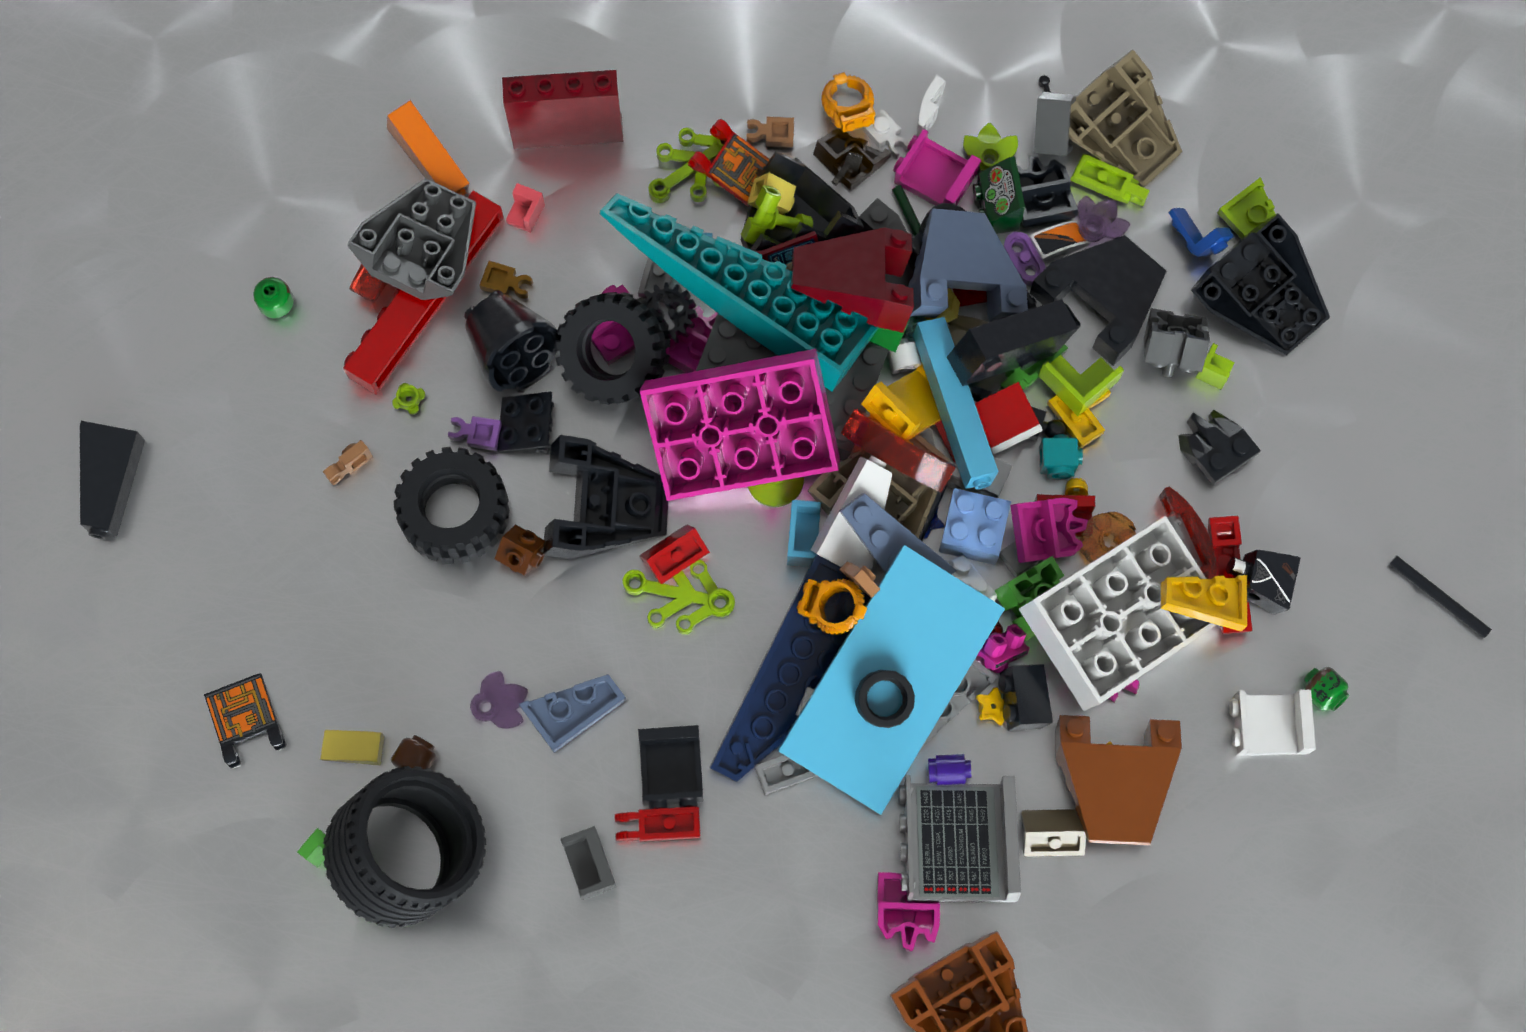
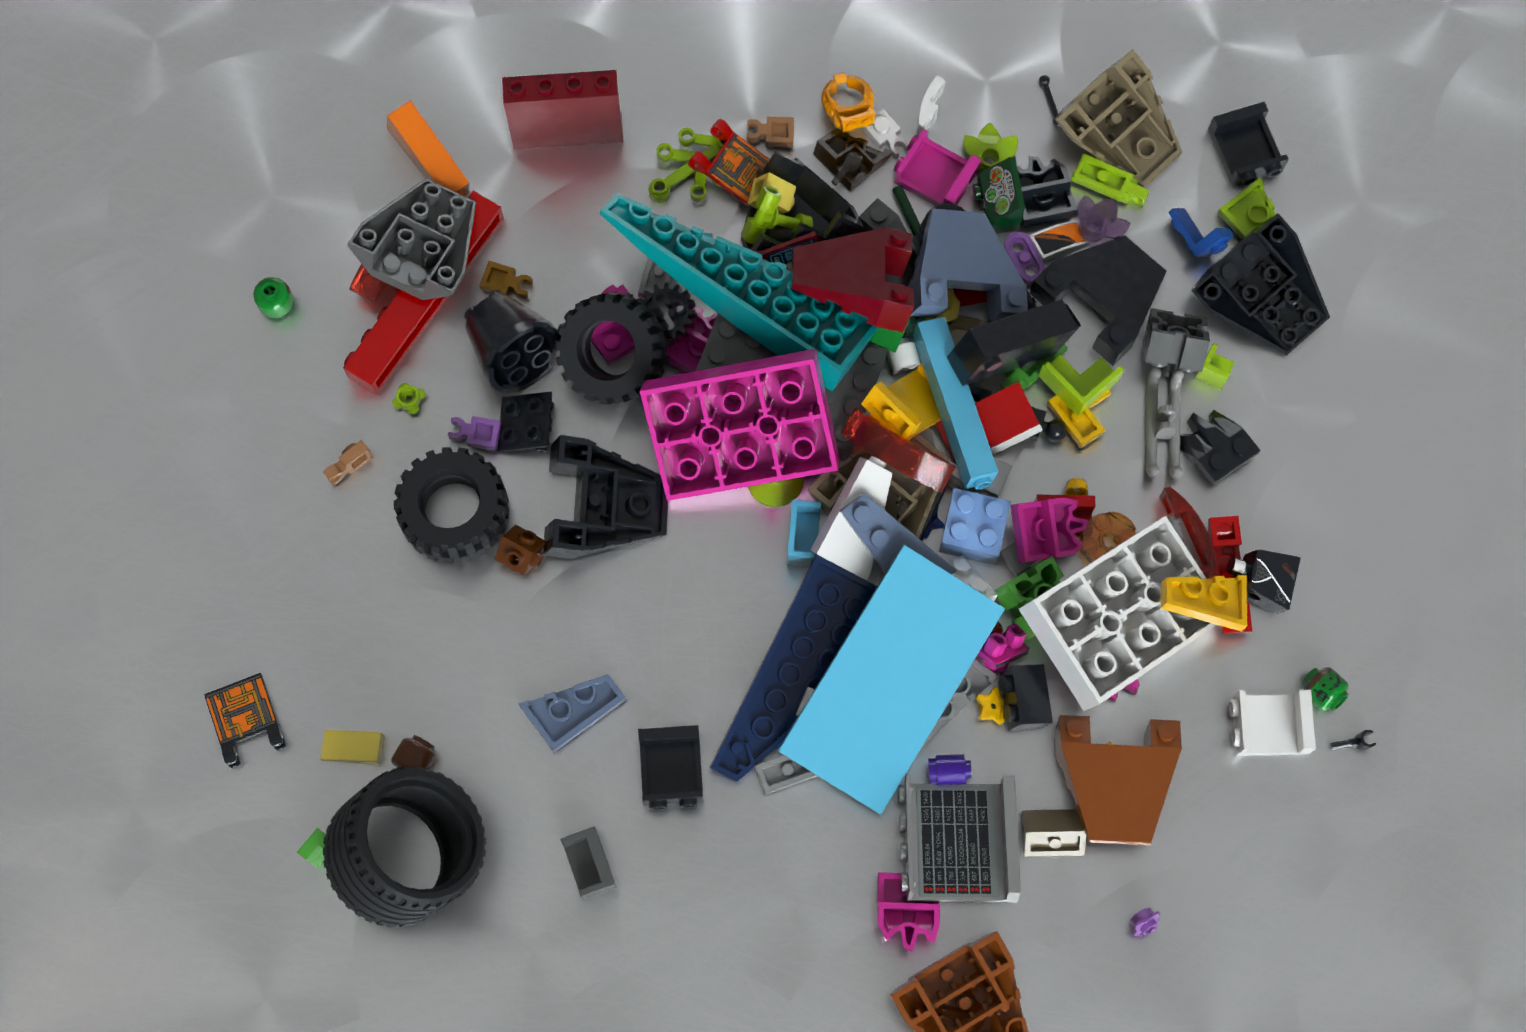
(106, 476): black slope -> none
(503, 700): clear purple plate -> none
(526, 208): coral panel -> none
(661, 824): red hinge -> none
(674, 553): red panel -> none
(683, 596): lime plant -> none
(817, 595): light orange piece -> none
(862, 577): medium nougat plate -> none
(905, 709): black tyre -> none
(1053, 124): dark grey panel -> none
(1059, 457): teal brick -> none
(1145, 921): none -> medium lavender plate
(1163, 423): none -> light grey piece
(1246, 145): none -> black panel
(1357, 742): none -> black hand
(1440, 596): black bar -> none

